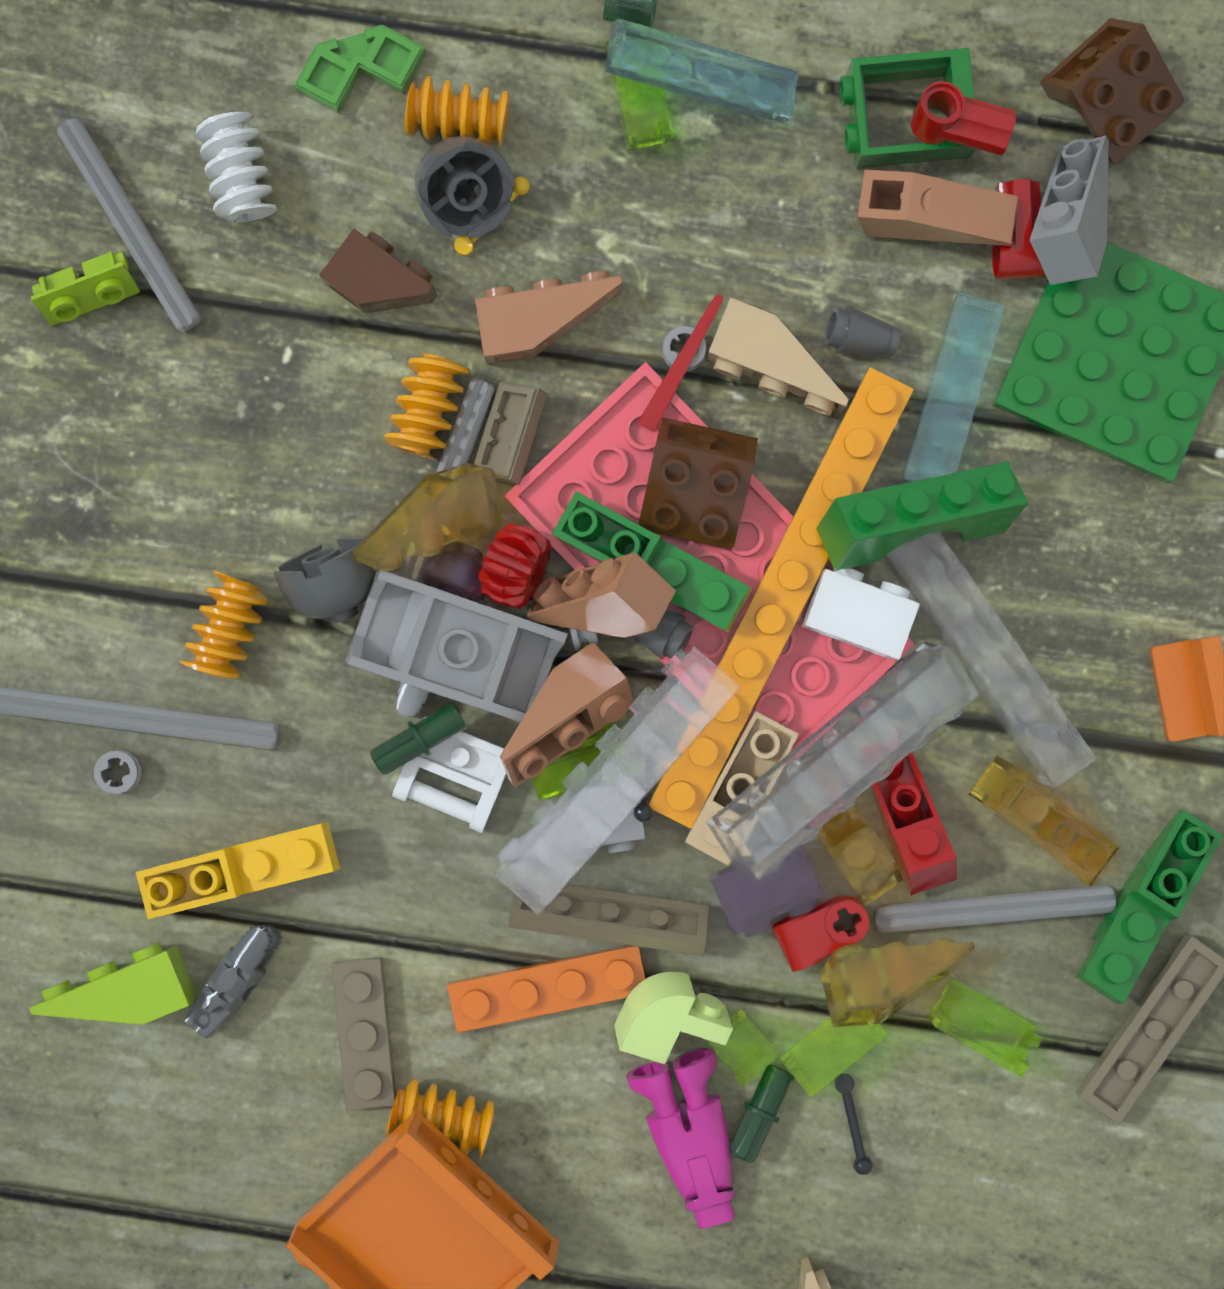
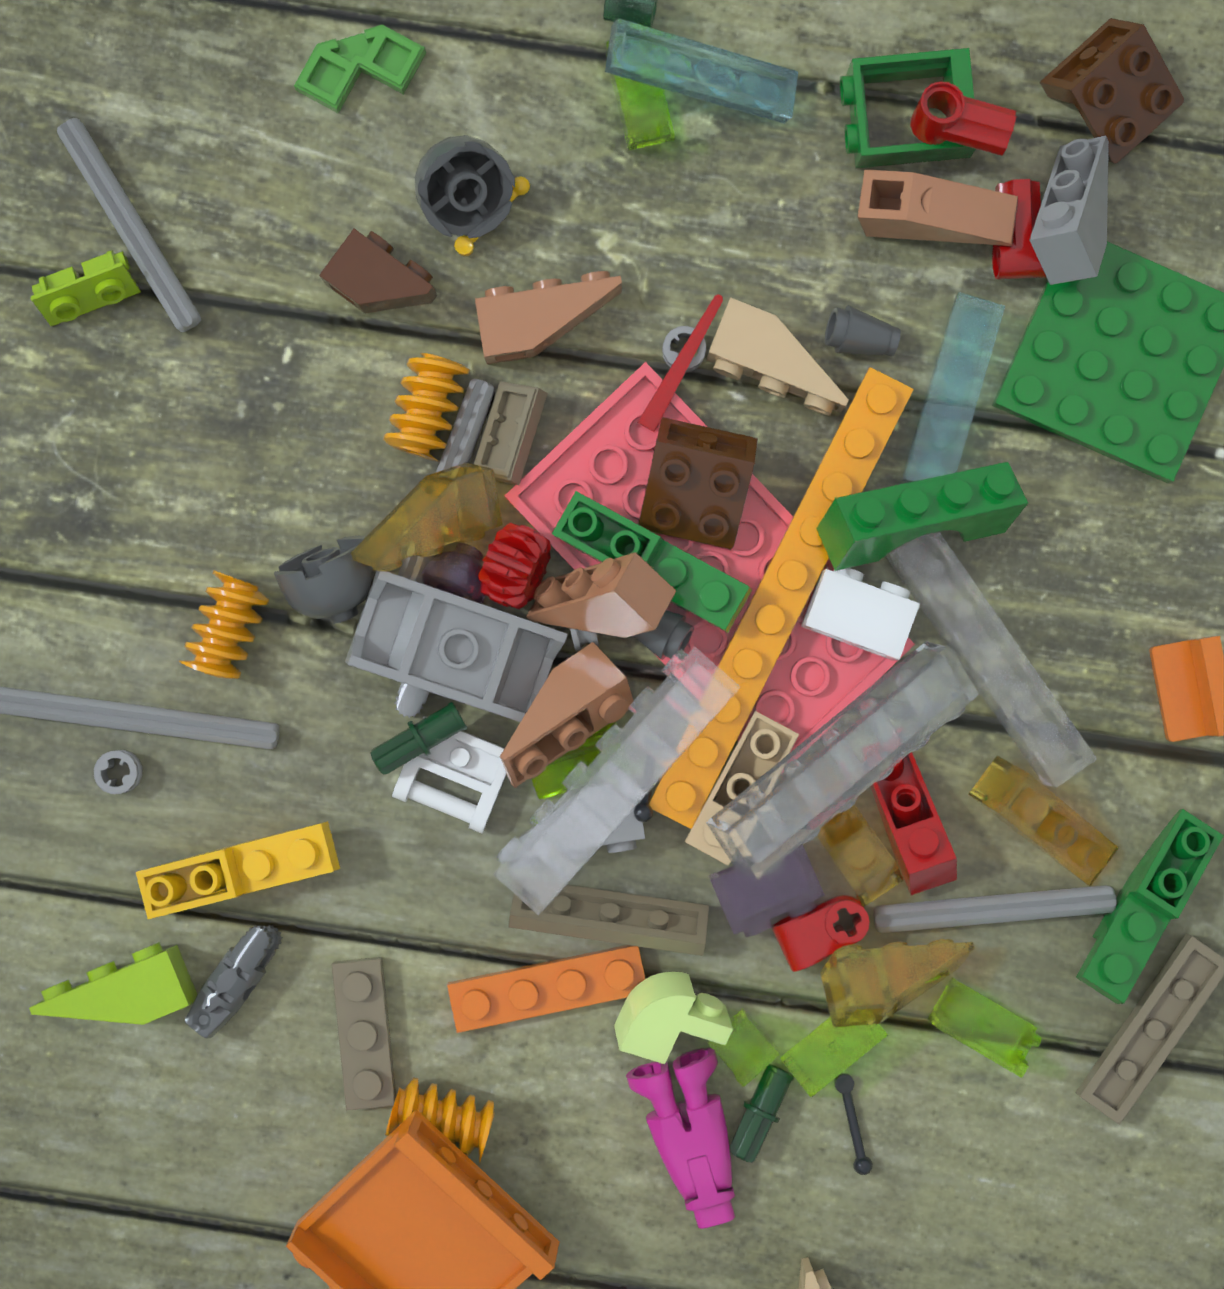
(232, 167): white piece -> none
(456, 112): light orange piece -> none

